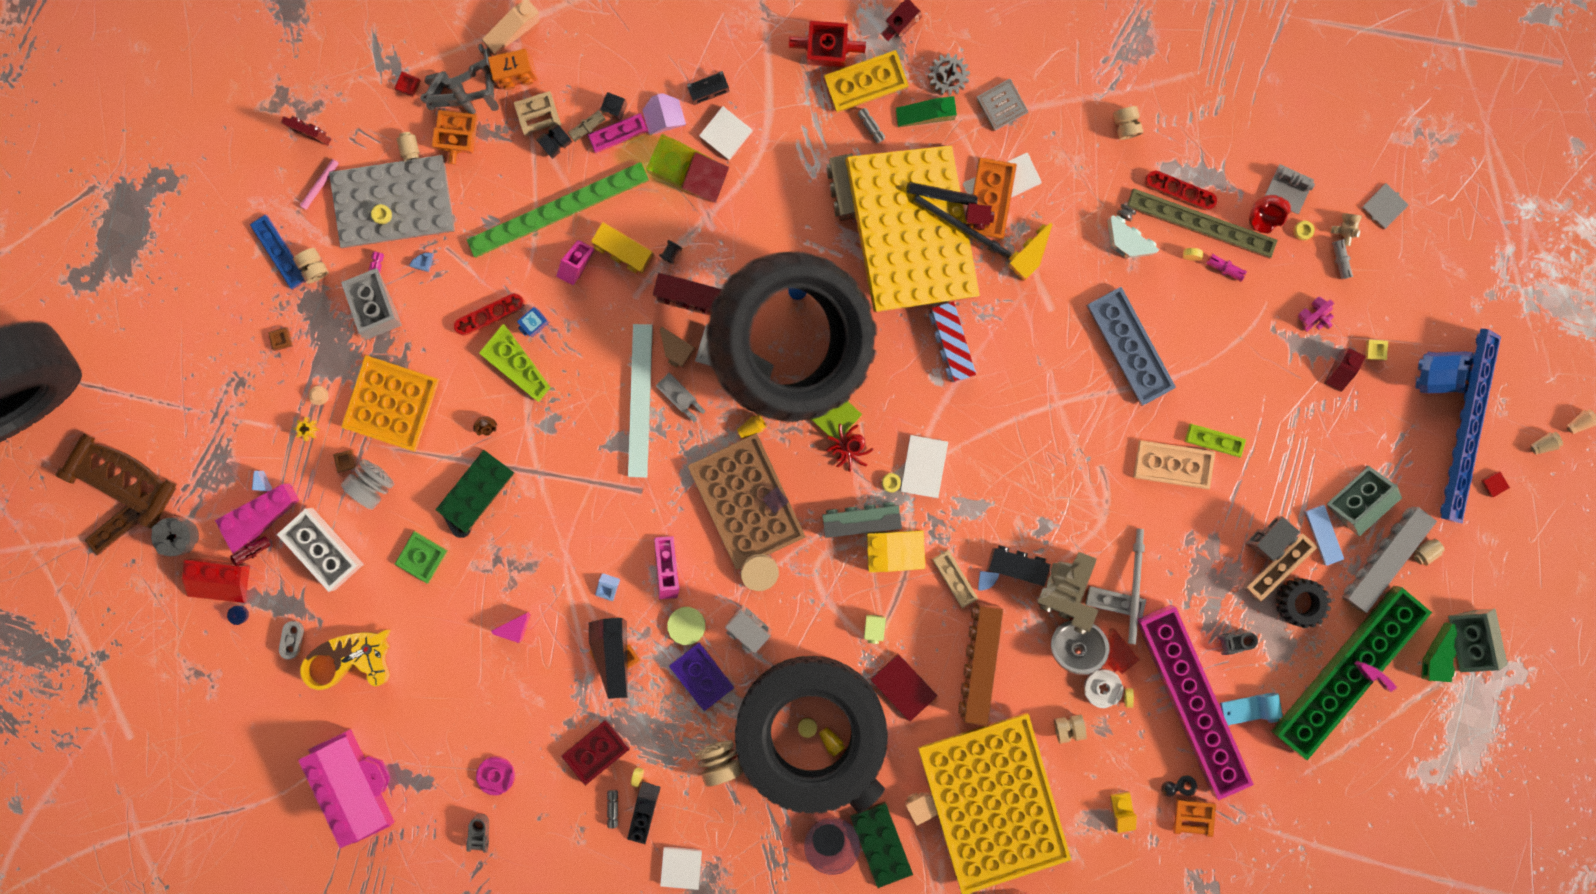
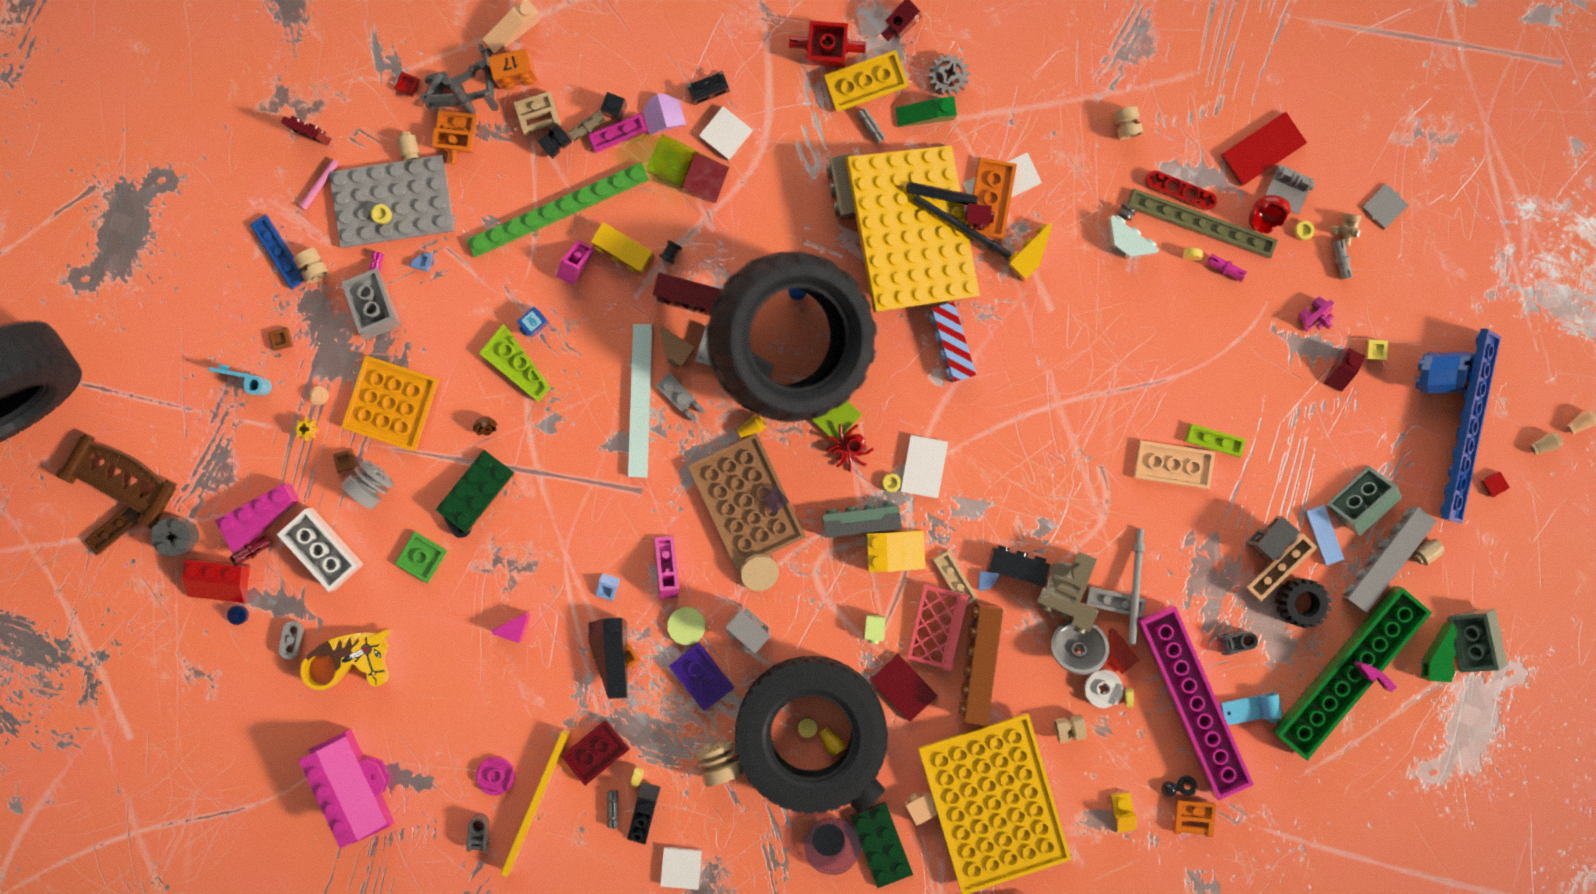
(252, 384): none -> medium azure door
(260, 481): light blue slope -> none
(488, 312): red beam -> none
(541, 788): none -> yellow tile
(954, 632): none -> coral fence
(1002, 104): light grey tile -> none
(1131, 346): sand blue plate -> none
(1264, 148): none -> red tile

